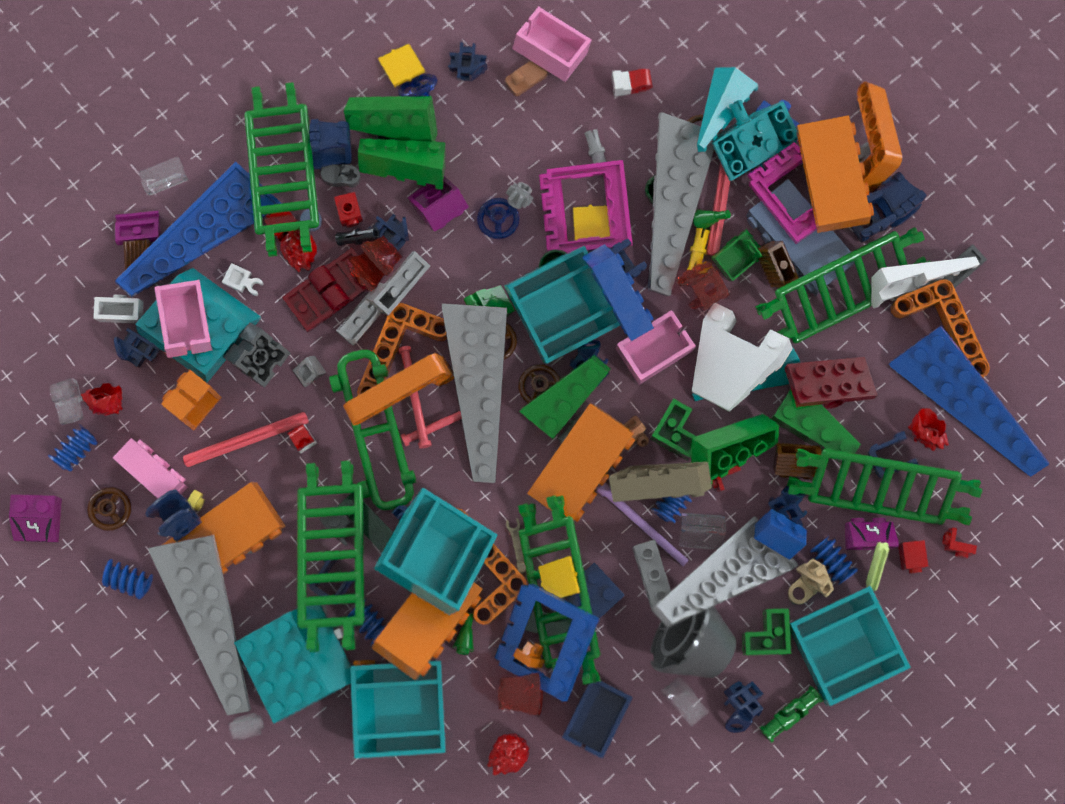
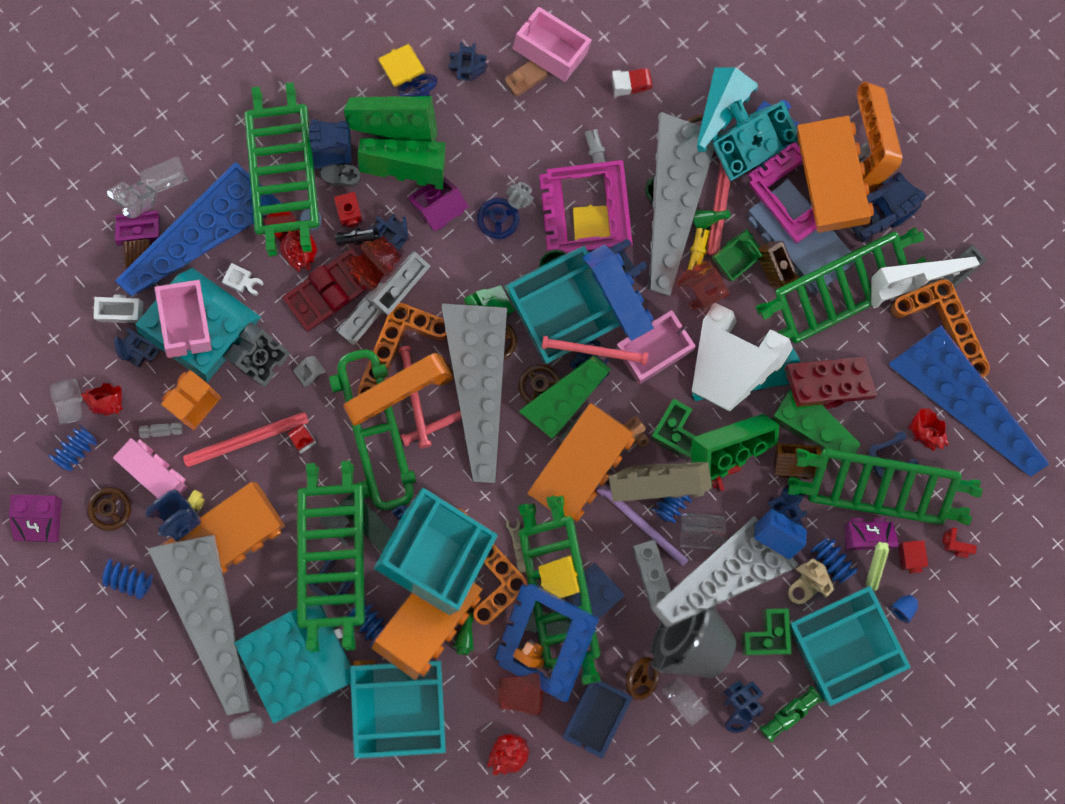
(134, 198): none -> clear brick
(160, 430): none -> light grey axle
(594, 350): none -> coral bar
(638, 676): none -> reddish brown piece
(905, 608): none -> blue hat

